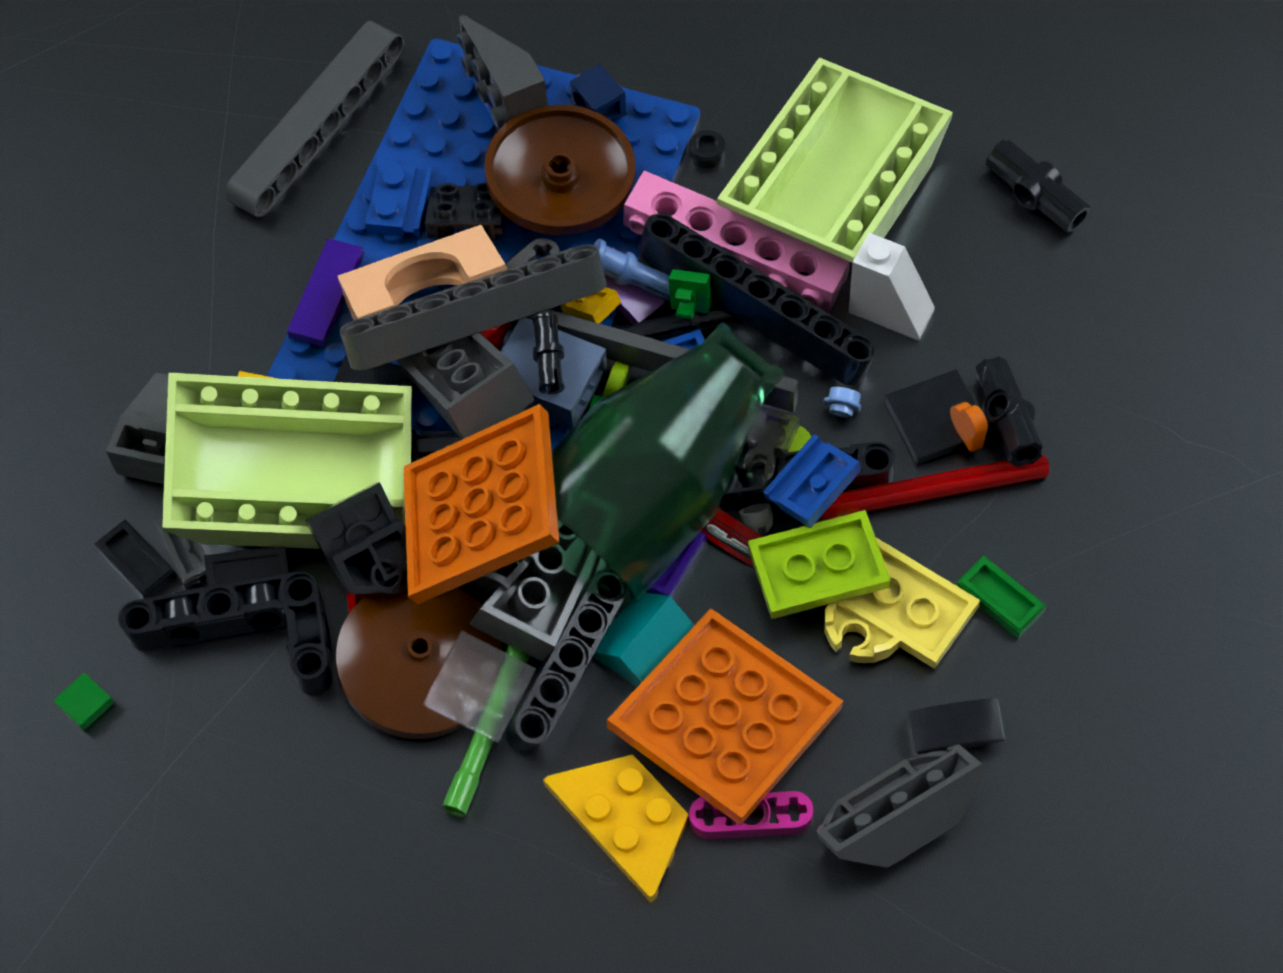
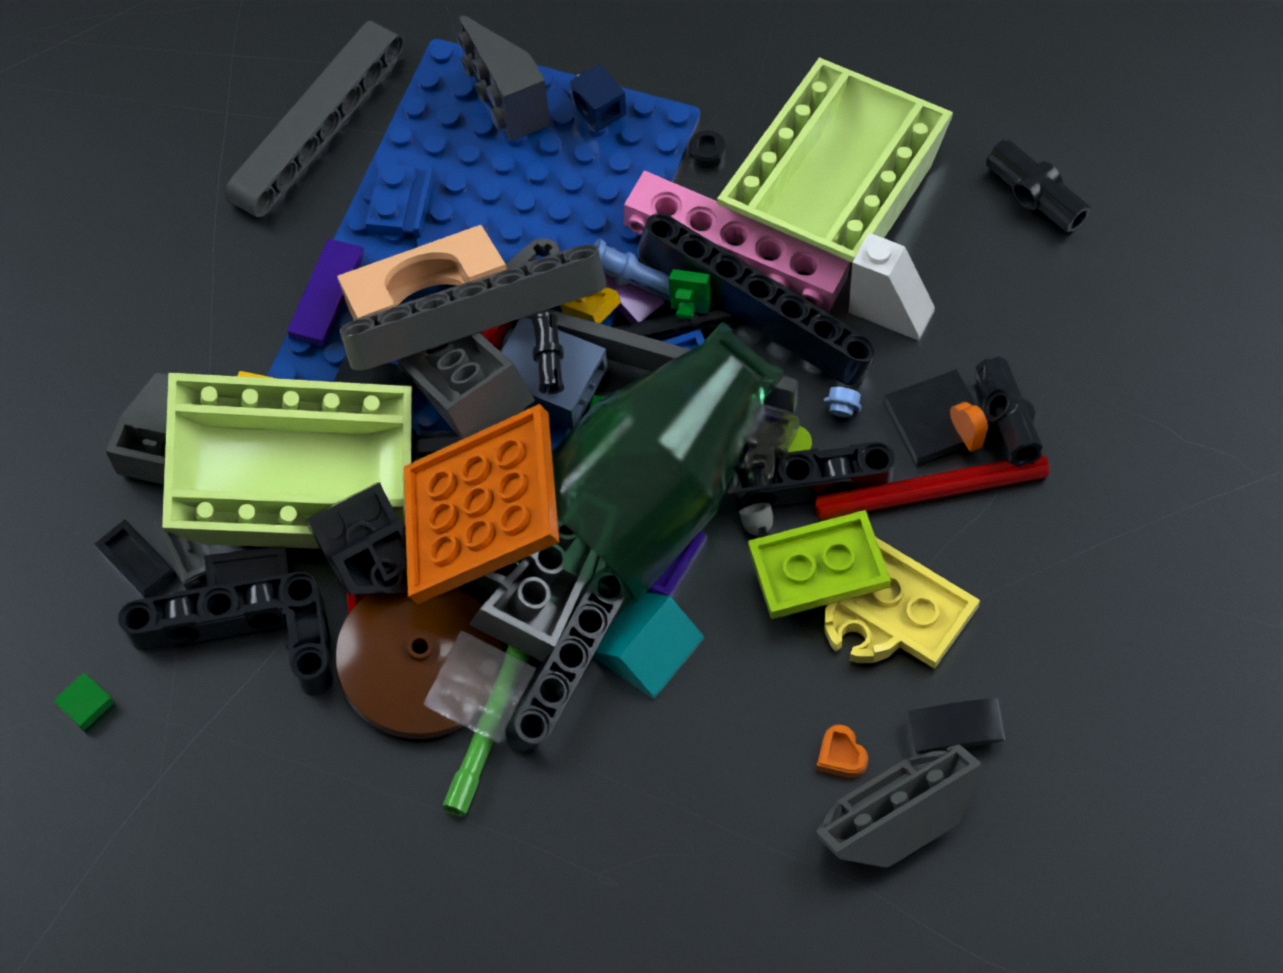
(460, 207): black hinge -> none
(559, 169): reddish brown dish -> none
(617, 379): lime tile -> none
(625, 816): yellow wing -> none
(725, 715): orange plate -> none
(730, 535): sticker -> none
(783, 823): dark pink beam -> none
(812, 481): blue plate -> none
(841, 754): none -> orange tile
(1002, 596): green tile -> none

